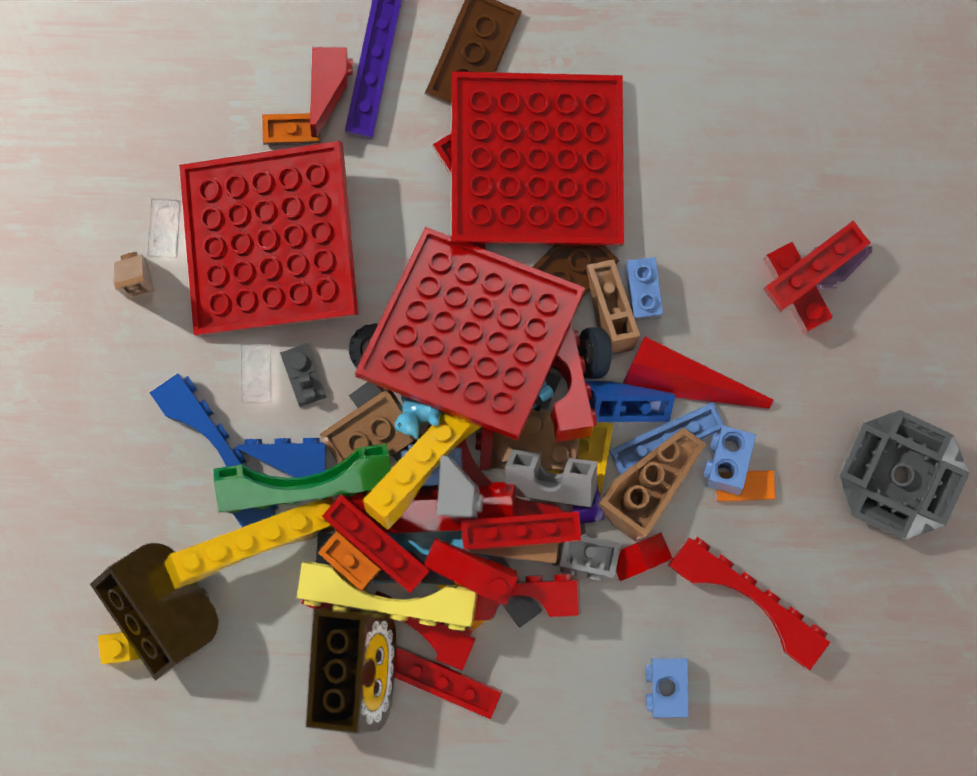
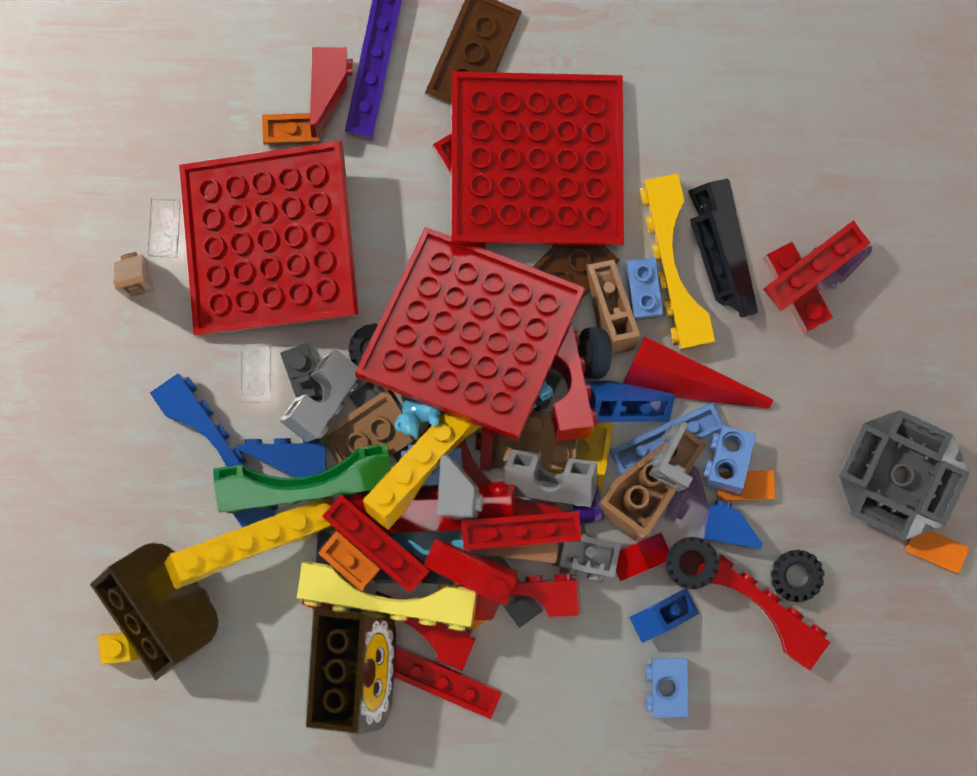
(310, 418): none -> light grey arch
(664, 615): none -> blue slope
(670, 474): none -> light grey bracket
(690, 320): none -> yellow arch
(695, 492): none -> clear purple slope
(710, 559): none -> black tyre
(722, 246): none -> black wedge
(729, 527): none -> blue slope
(814, 570): none -> black tyre
(938, 550): none -> orange tile

